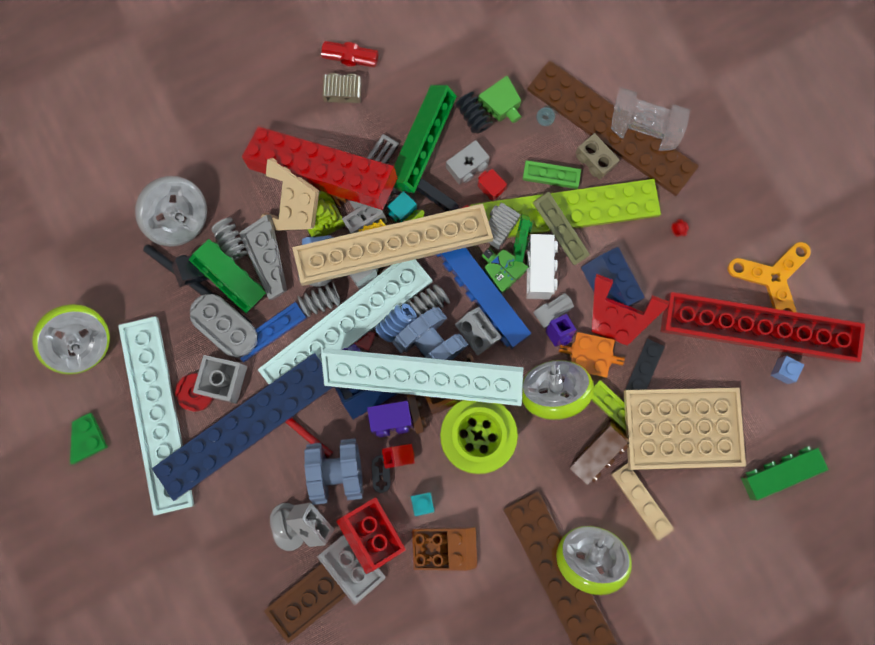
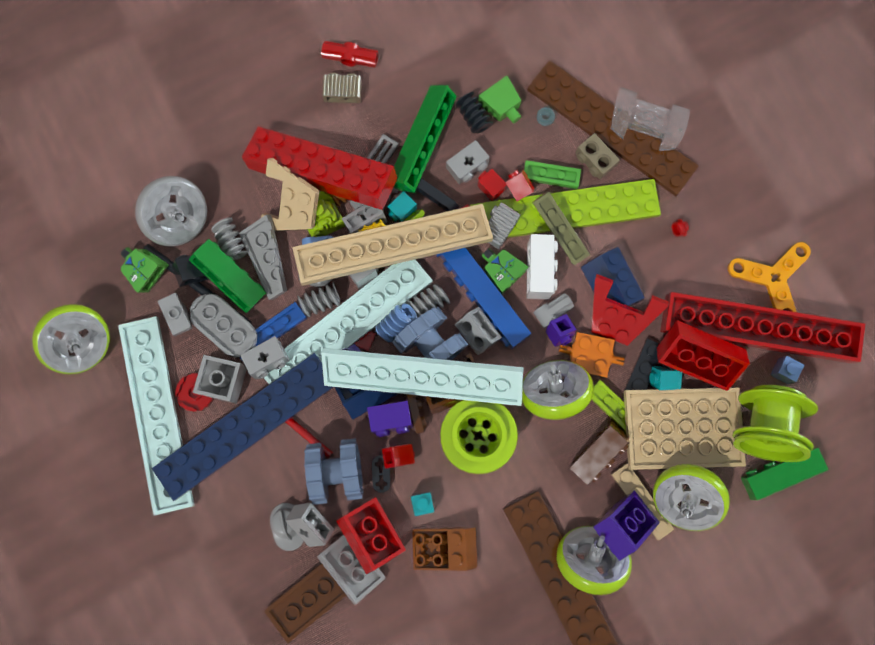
(85, 439): green wing -> none
(142, 268): none -> bright green torso
(175, 314): none -> light grey brick
(255, 358): none -> light grey brick
(519, 184): none -> brick
(521, 241): green wing -> none
(626, 525): none -> dark purple brick
(665, 378): none -> teal brick
(700, 485): none -> flat silver wheel
(702, 355): none -> red brick
(775, 424): none -> lime wheel

